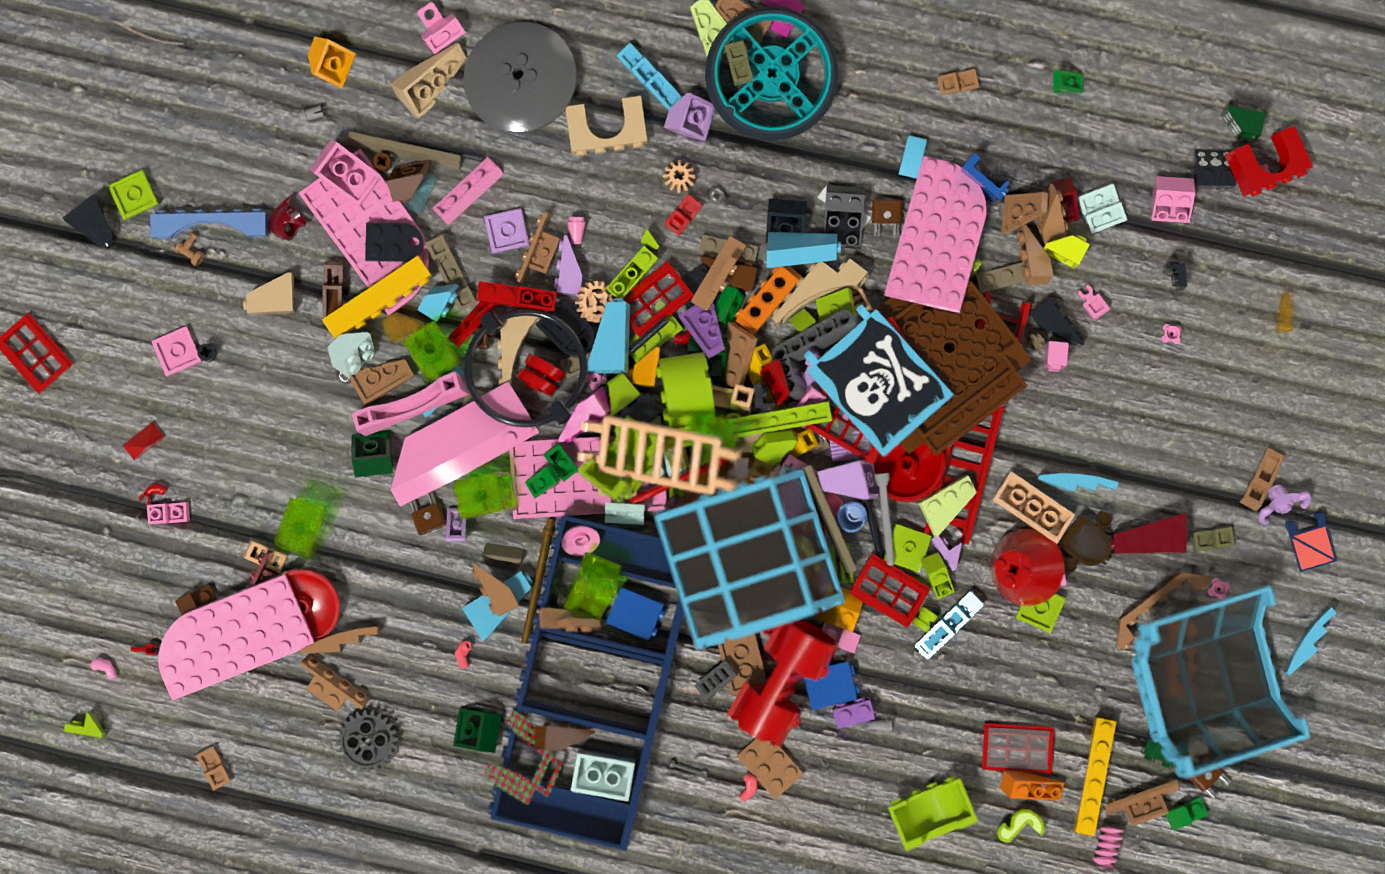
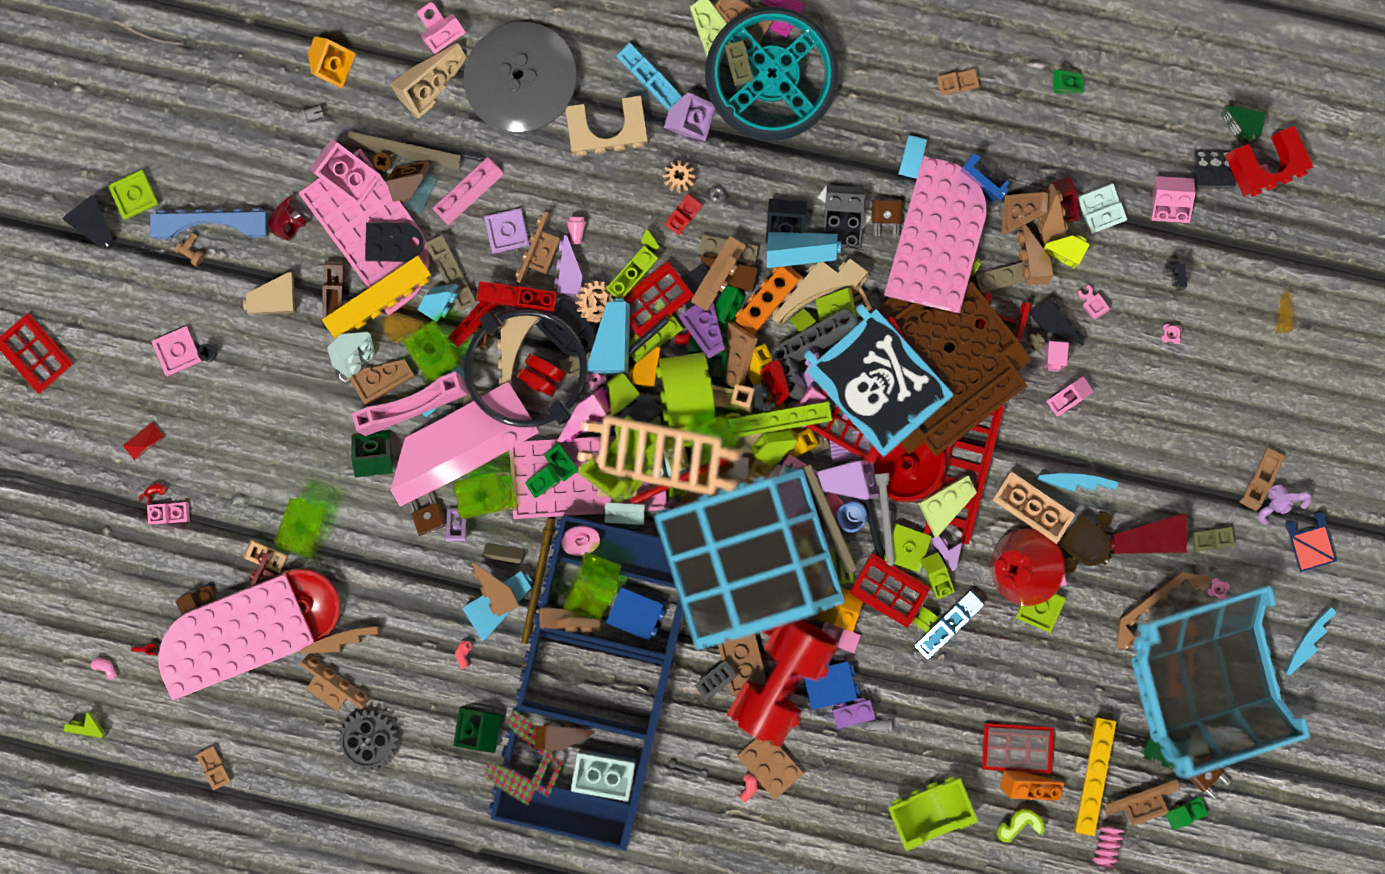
(1070, 396): none -> bright pink slope

